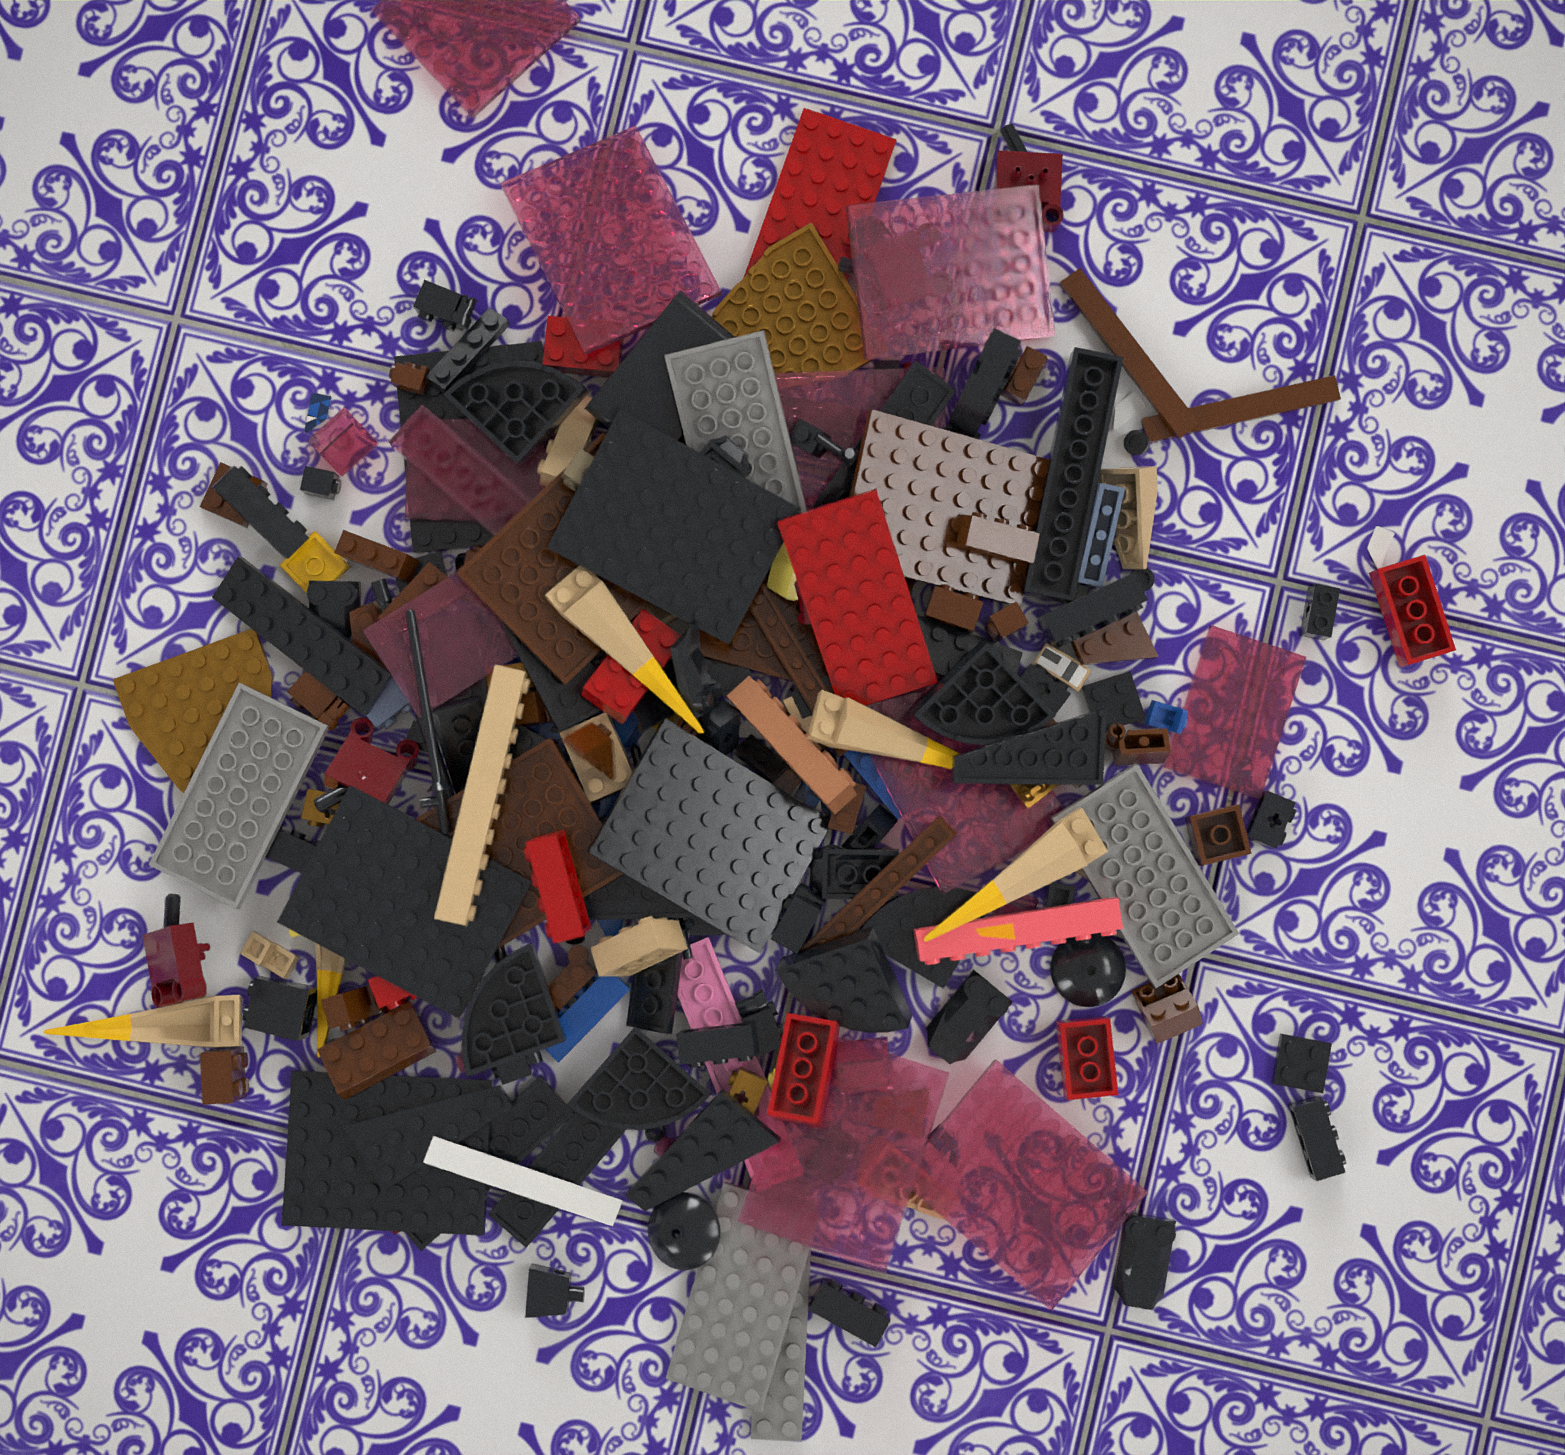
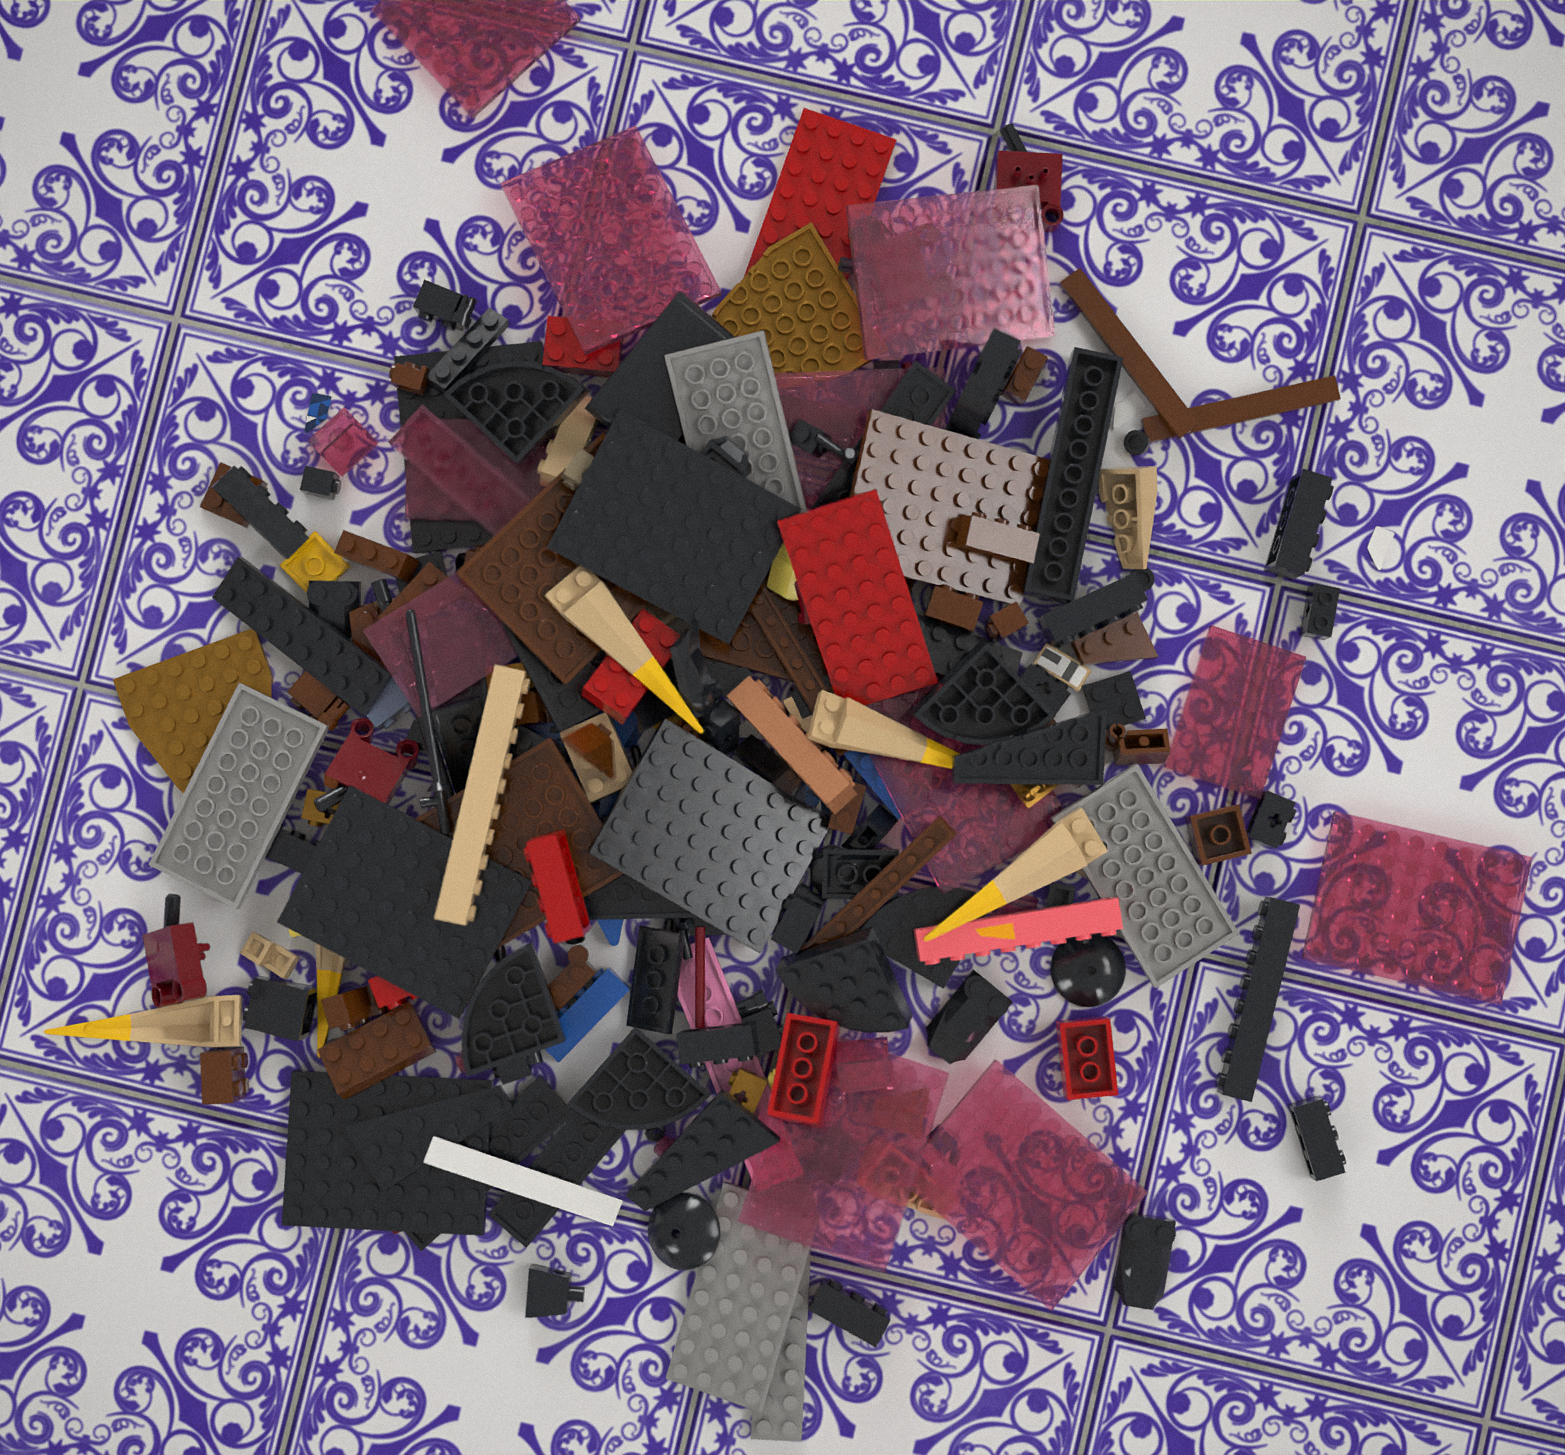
(638, 947): tan brick -> none
(699, 976): none -> dark red bar
(1101, 534): sand blue brick -> none
(1166, 717): blue bracket -> none
(1167, 1009): reddish brown slope -> none
(1258, 998): none -> black brick
(1299, 524): none -> black brick
(1301, 1063): black plate -> none
(1412, 611): red brick -> none
(1417, 907): none -> clear pink plate

